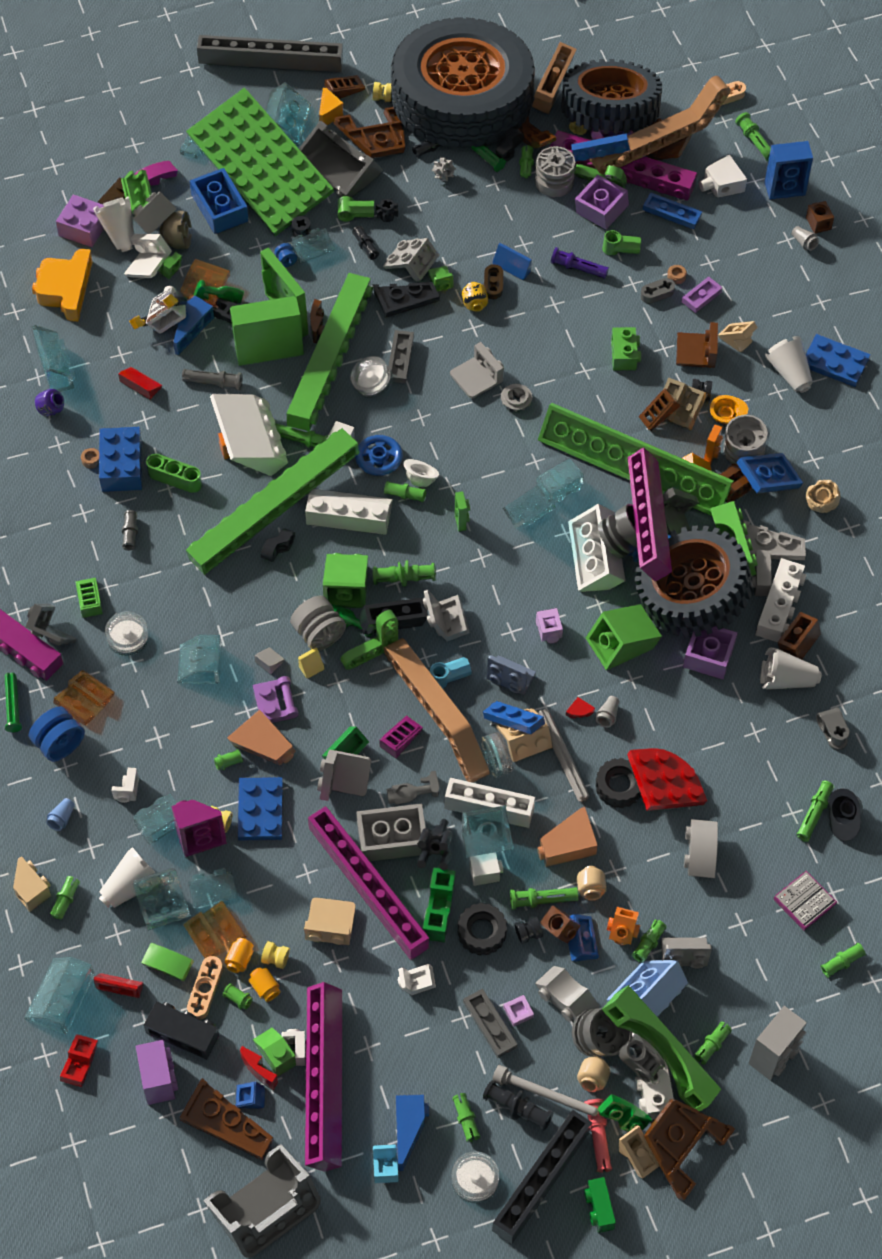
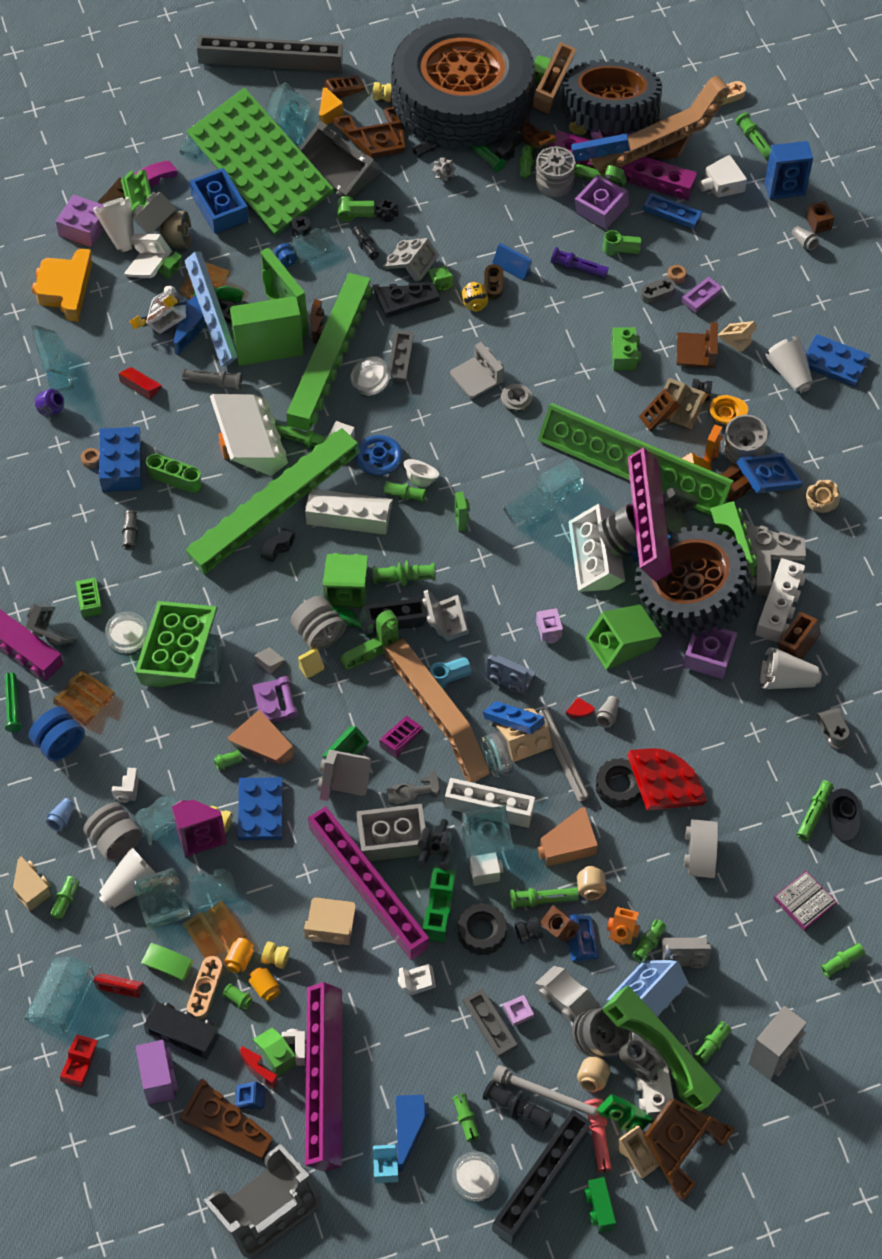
(112, 831): none -> light grey wheel
(175, 643): none -> bright green slope
(211, 309): none -> light blue plate
(540, 64): none -> bright green brick

